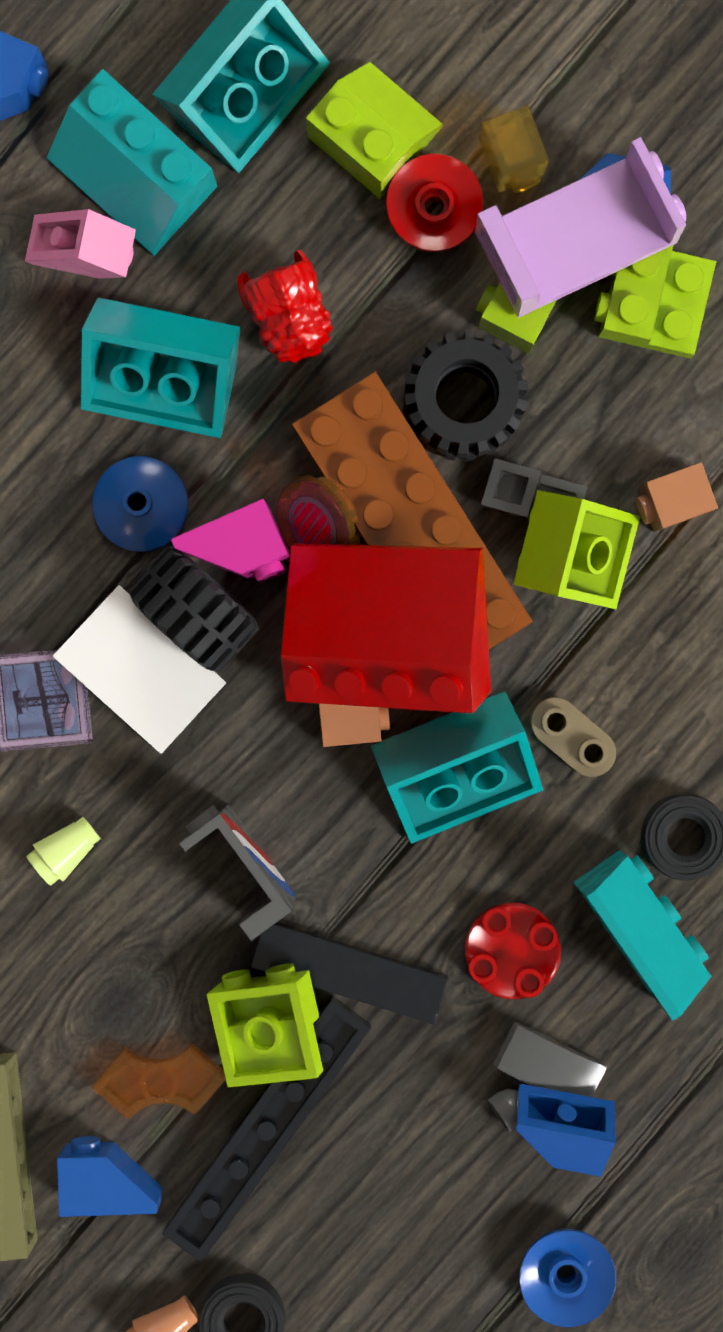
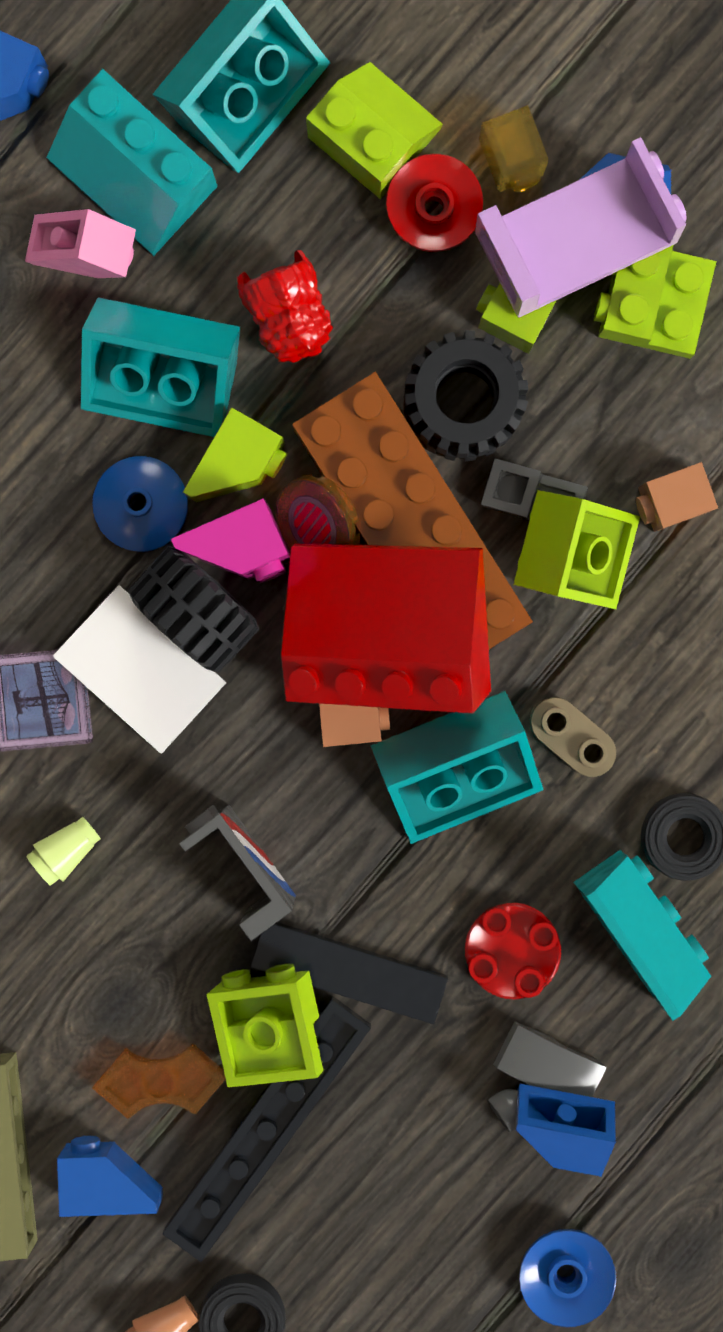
(237, 458): none -> lime slope

